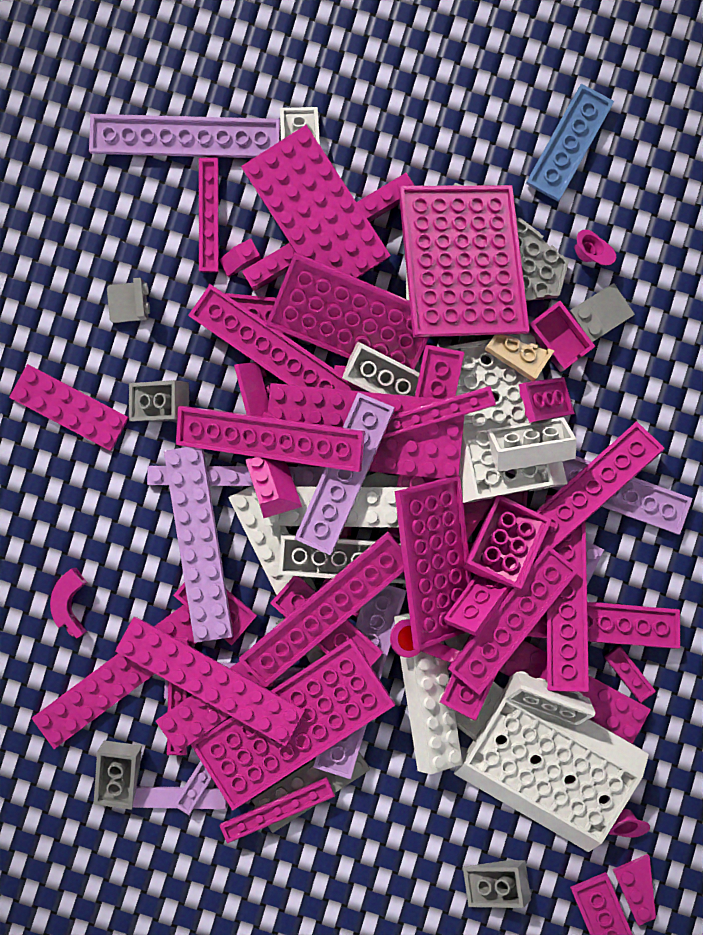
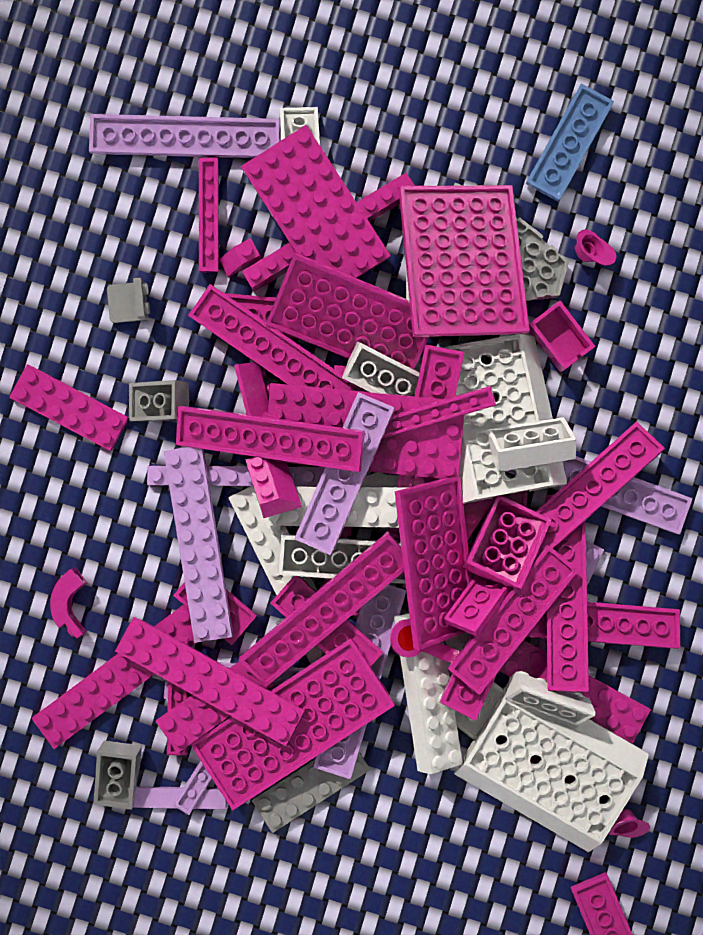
(277, 810): dark pink tile -> none
(497, 884): light grey slope -> none
(522, 357): tan wing -> none
(546, 399): dark pink plate -> none
(602, 312): light grey slope -> none
(629, 674): dark pink tile -> none
(637, 887): dark pink wing -> none

